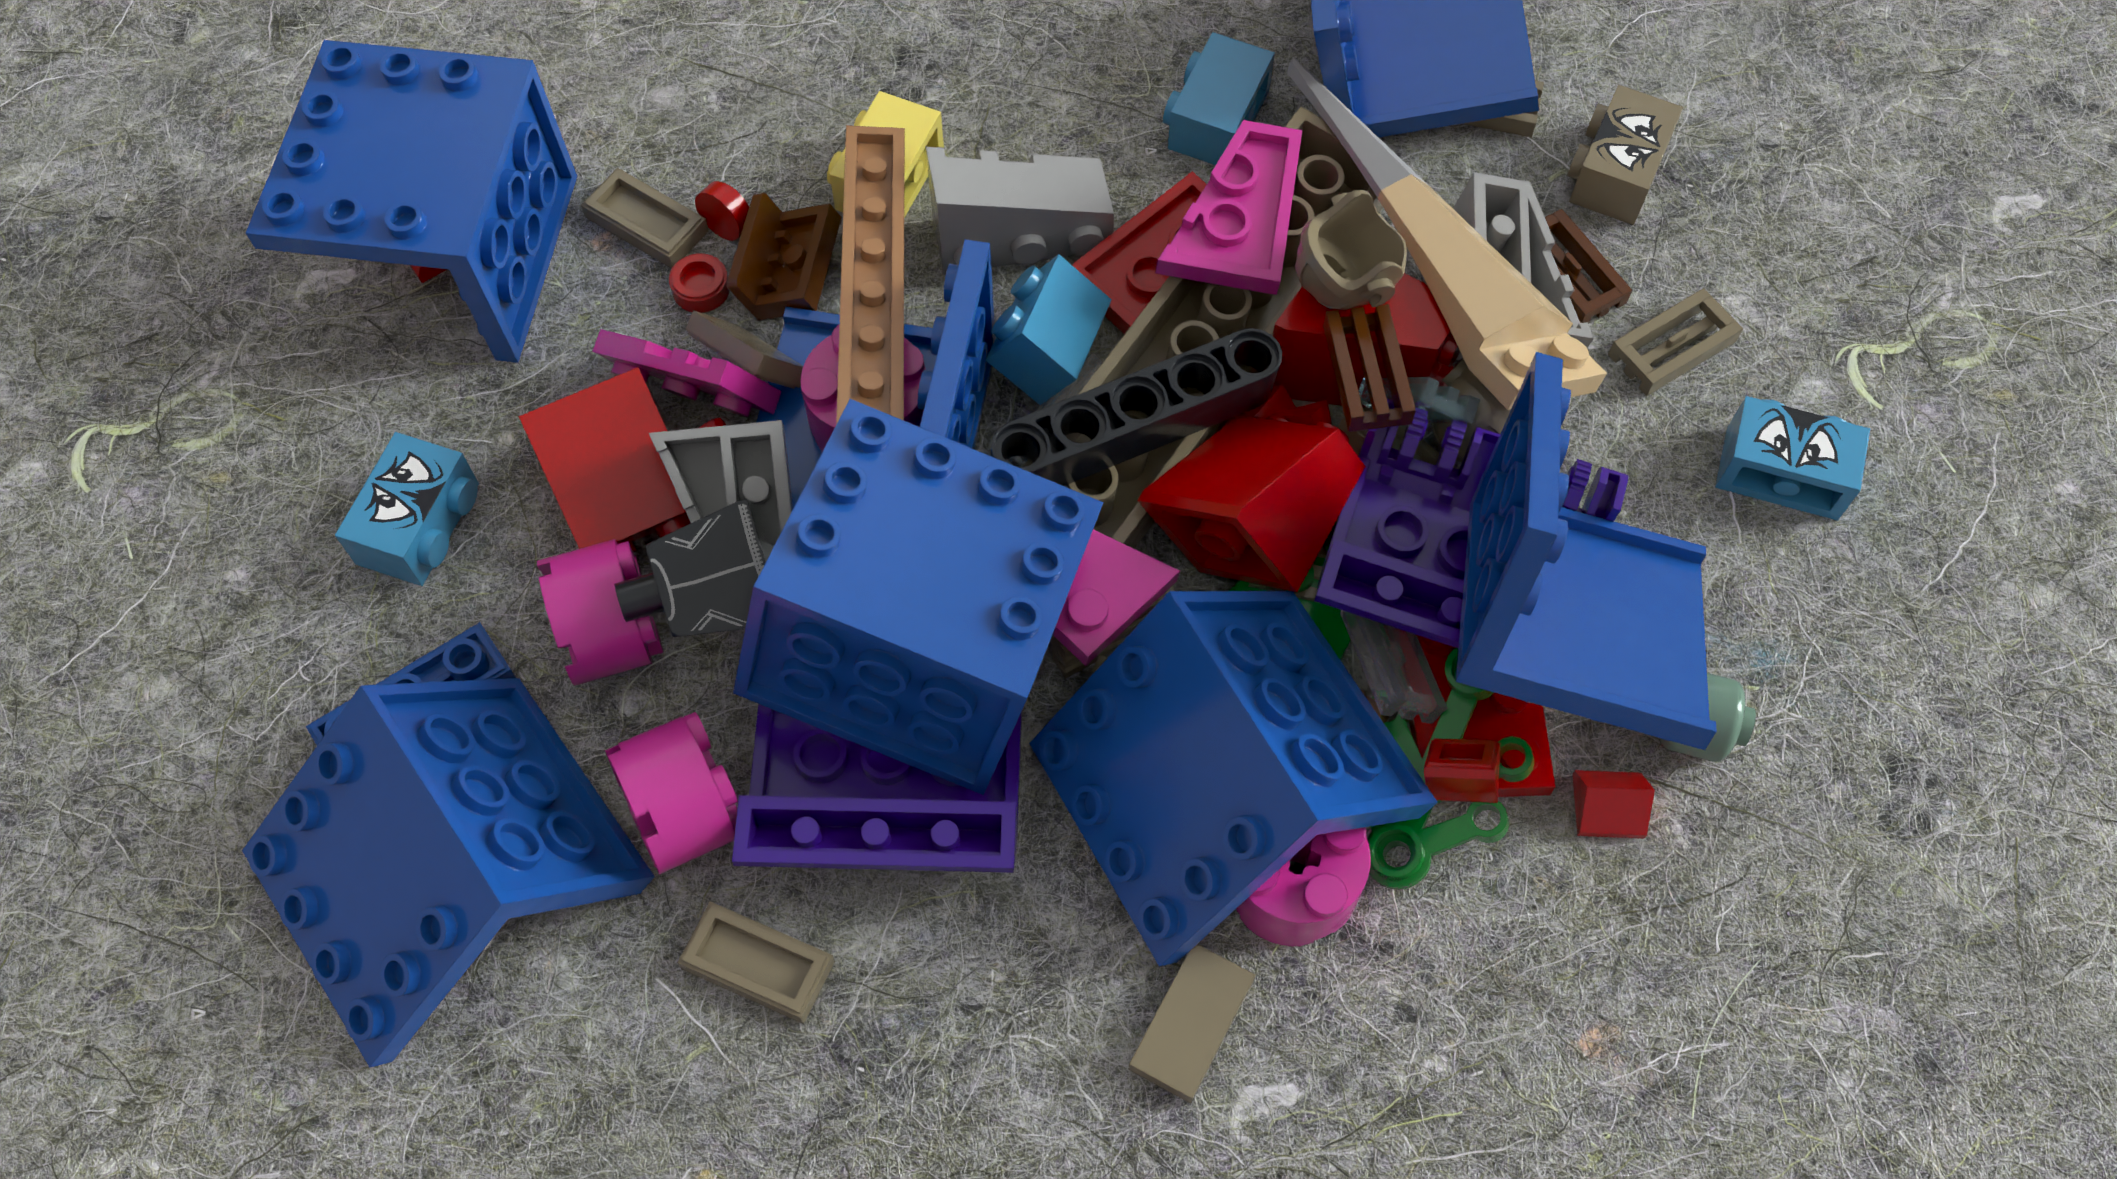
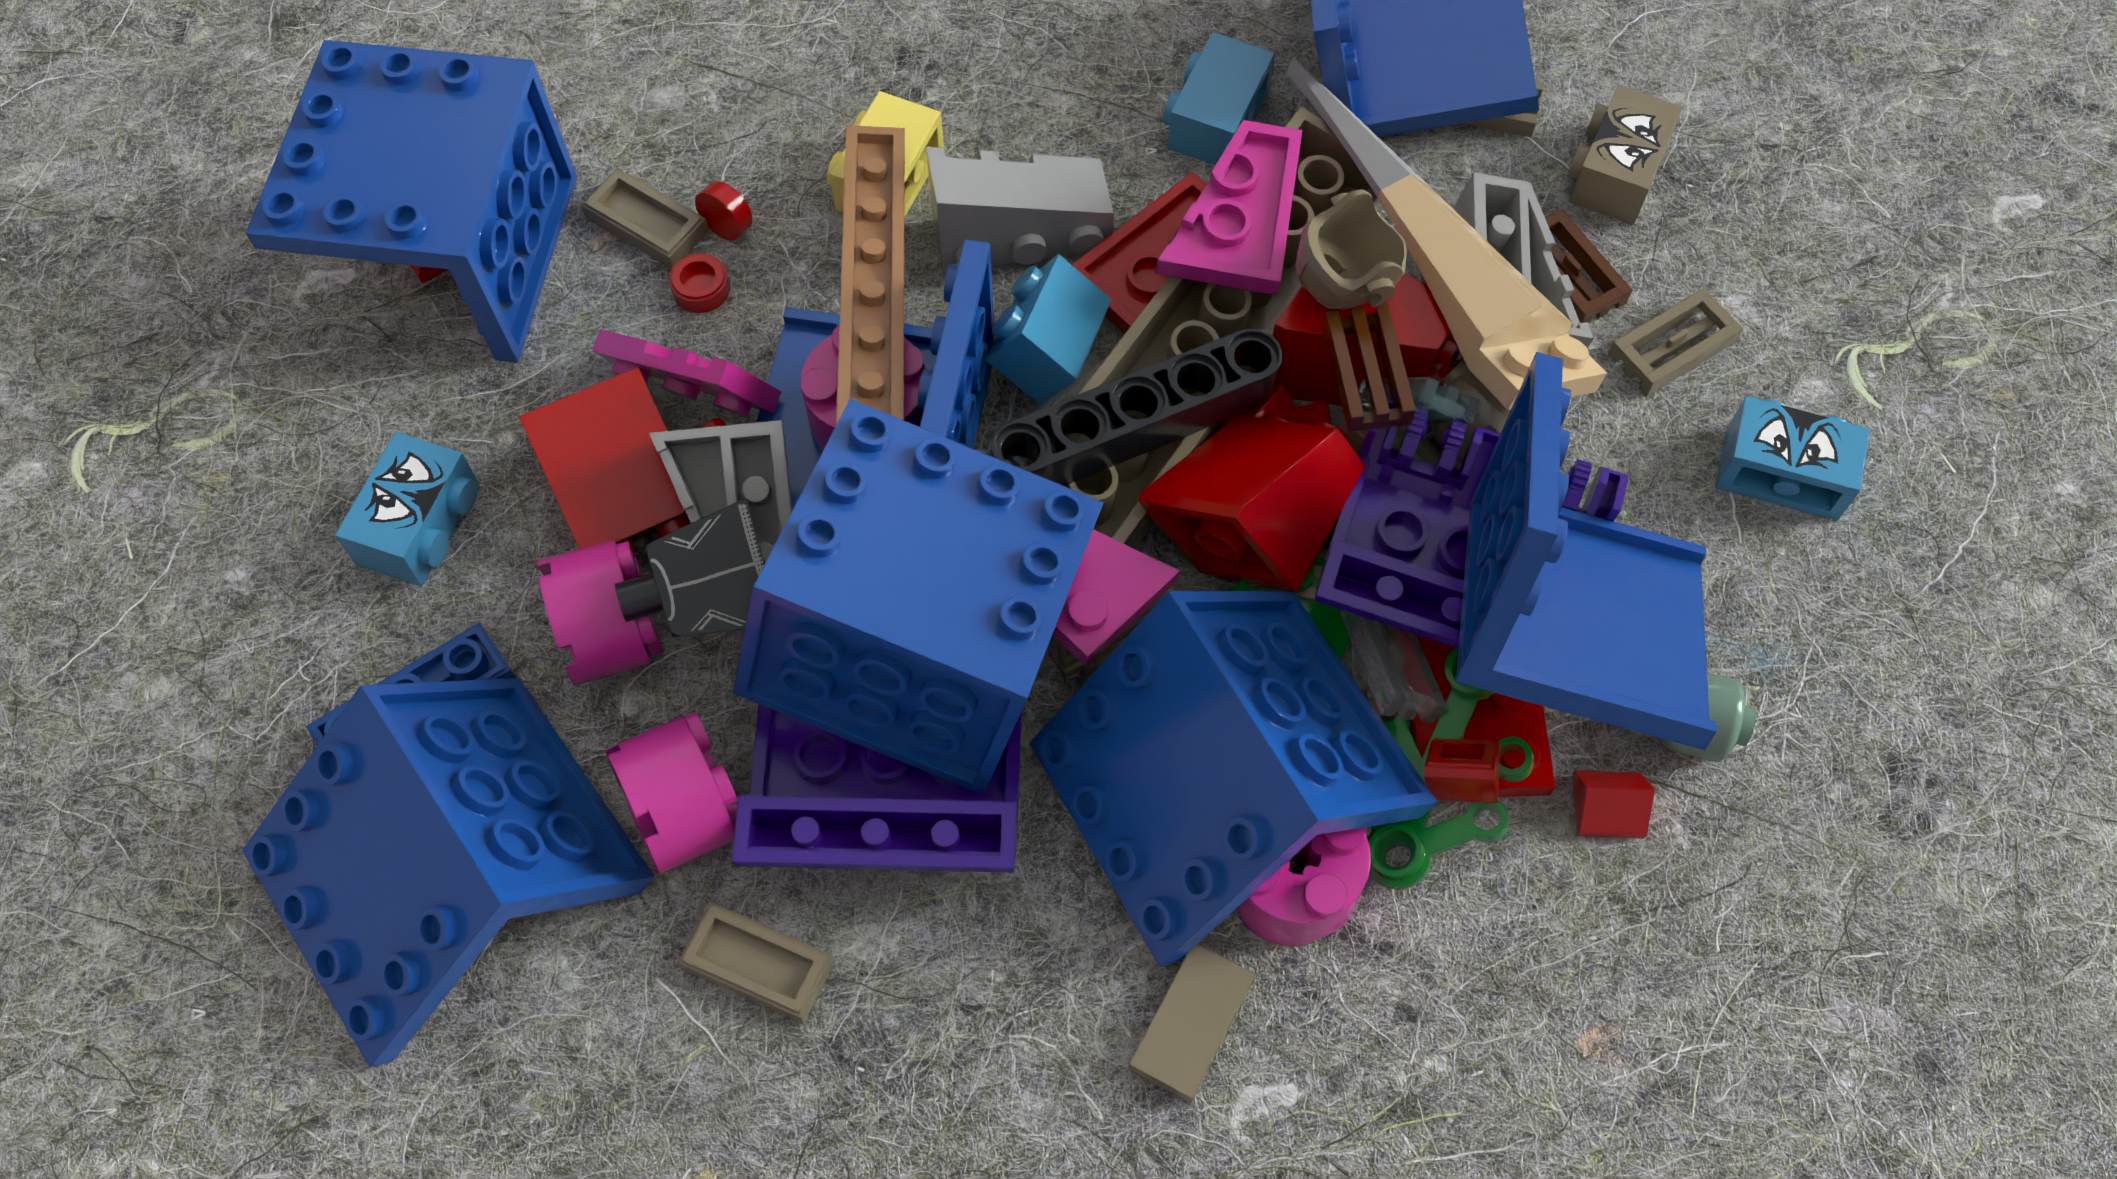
(745, 350): dark tan tile -> none
(782, 257): reddish brown bracket -> none

